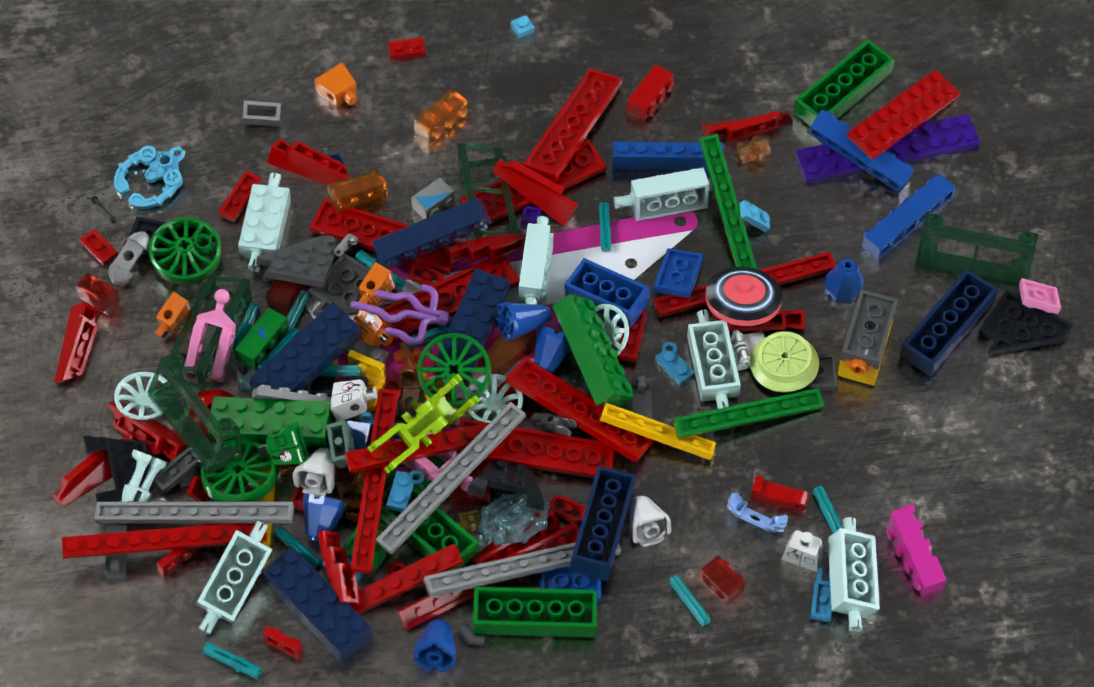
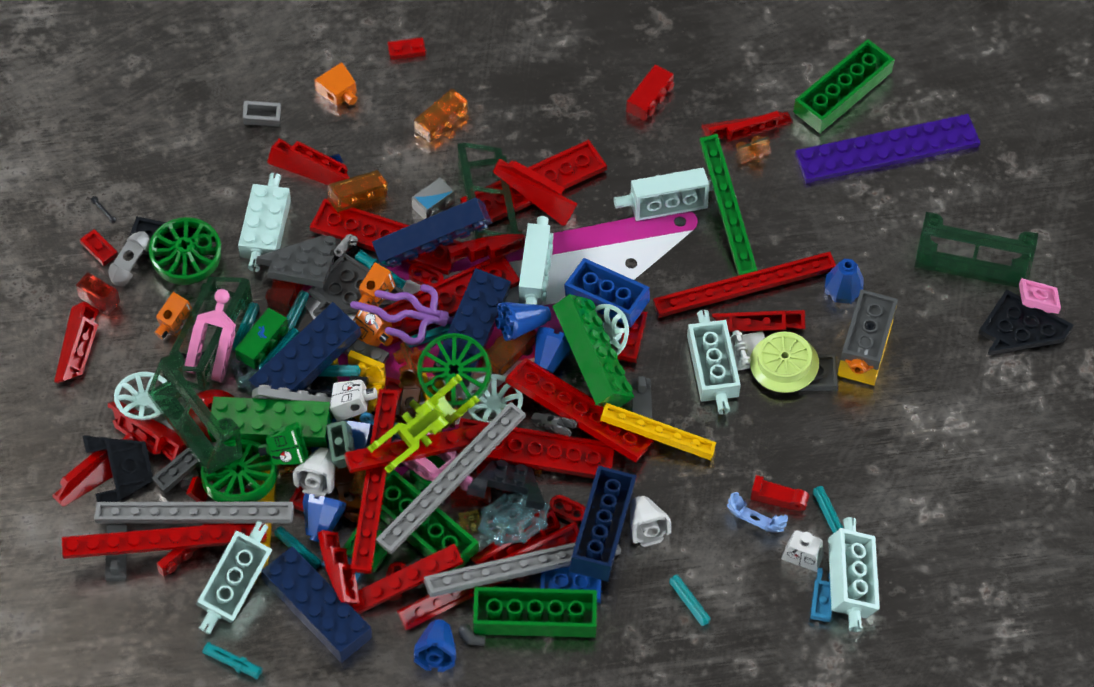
(142, 492): light aqua piece -> none
(156, 171): medium azure piece -> none
(239, 197): red plate -> none
(279, 640): red plate -> none
(402, 489): dark azure hinge -> none
(522, 26): medium azure plate -> none
(530, 215): dark purple tile -> none
(573, 123): red plate -> none
(605, 235): teal axle -> none
(658, 156): blue brick -> none
(674, 364): dark azure hinge -> none
(678, 273): blue tile -> none
(722, 580): clear red brick -> none
(743, 296): dish -> none
(748, 413): green plate -> none
(754, 216): medium azure plate -> none
(884, 167): blue brick -> none
(903, 114): red plate -> none
(907, 216): blue brick -> none
(915, 551): dark pink wedge -> none
(948, 322): dark blue brick -> none

